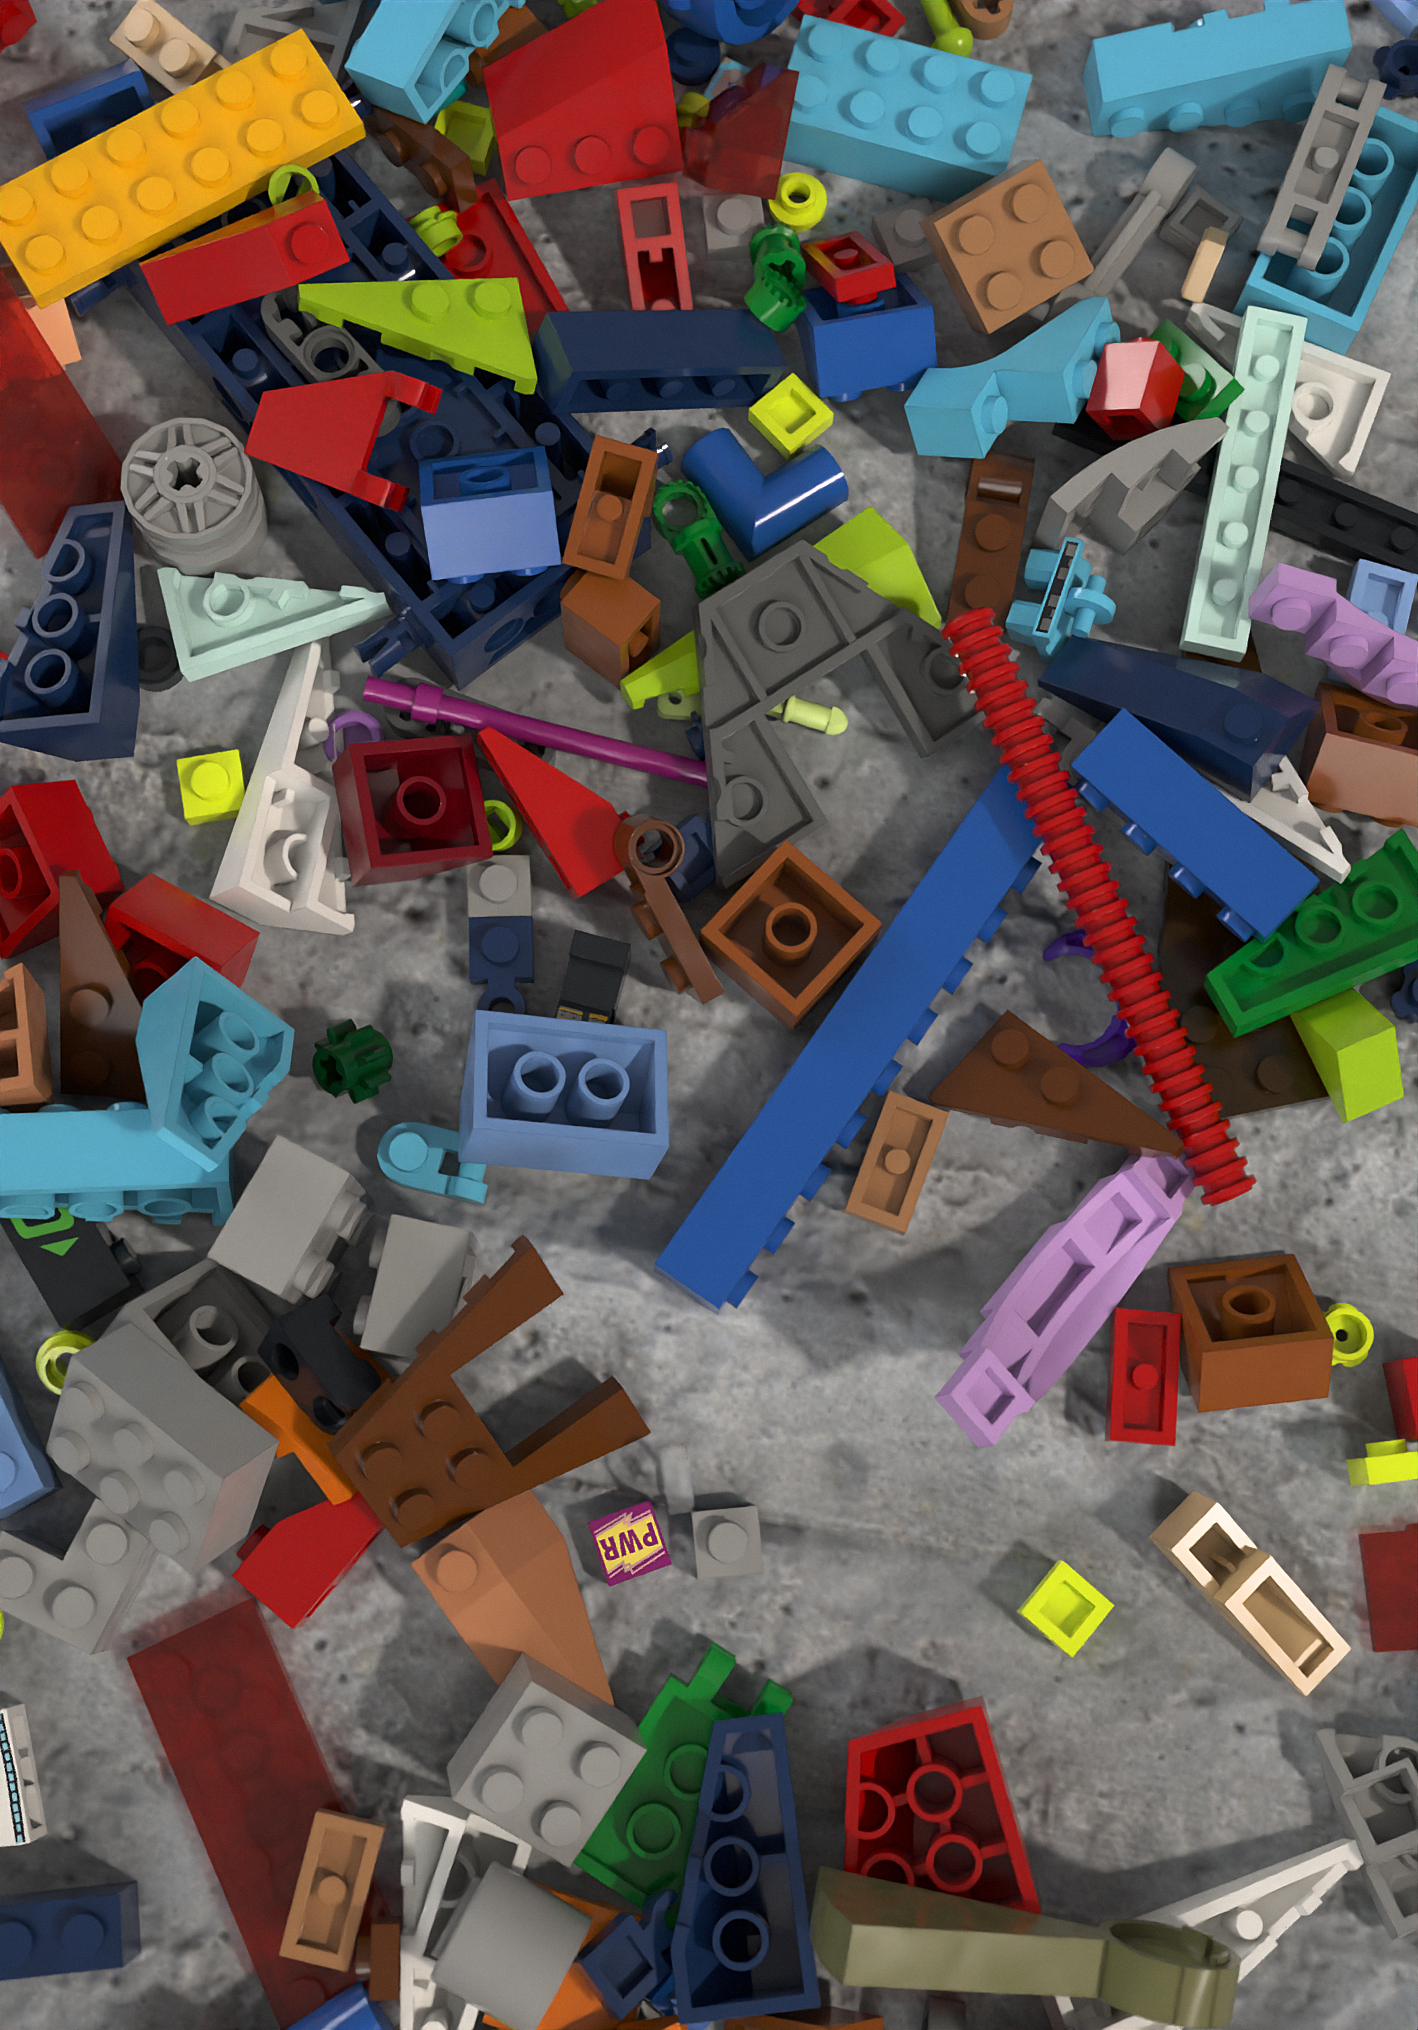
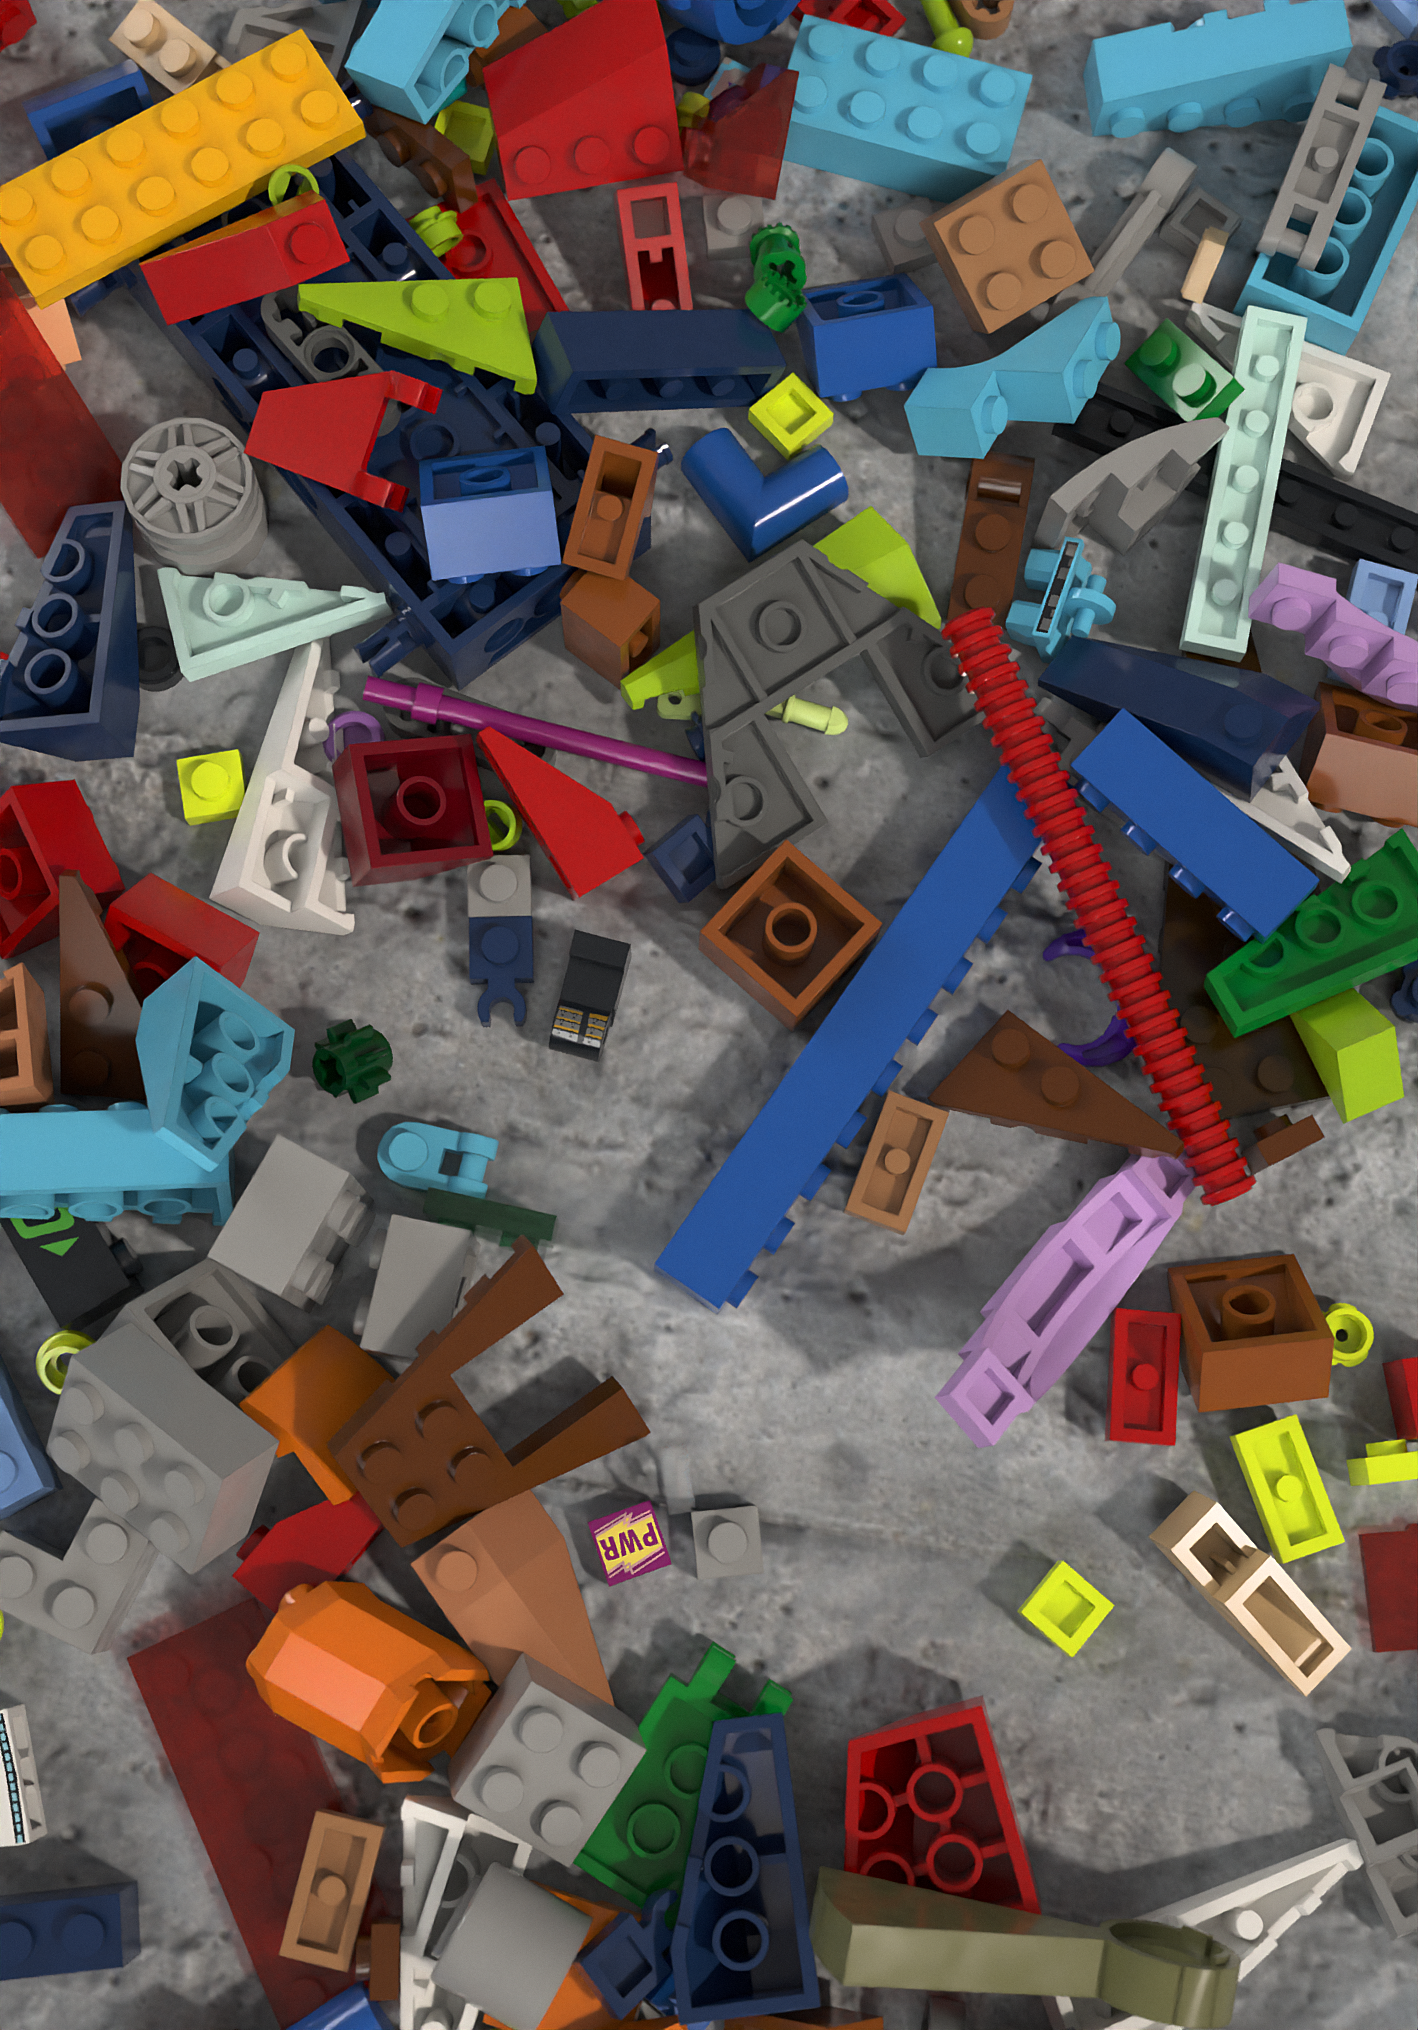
(318, 1364): black leg -> none
(368, 1679): none -> orange brick
(491, 1218): none -> clear green plate
(564, 1096): medium blue slope -> none
(658, 910): reddish brown plate -> none
(698, 540): green connector -> none
(798, 215): neon yellow plate -> none
(849, 267): red plate -> none
(1135, 389): red brick -> none
(1281, 1140): none -> reddish brown plate
(1286, 1489): none -> neon yellow plate

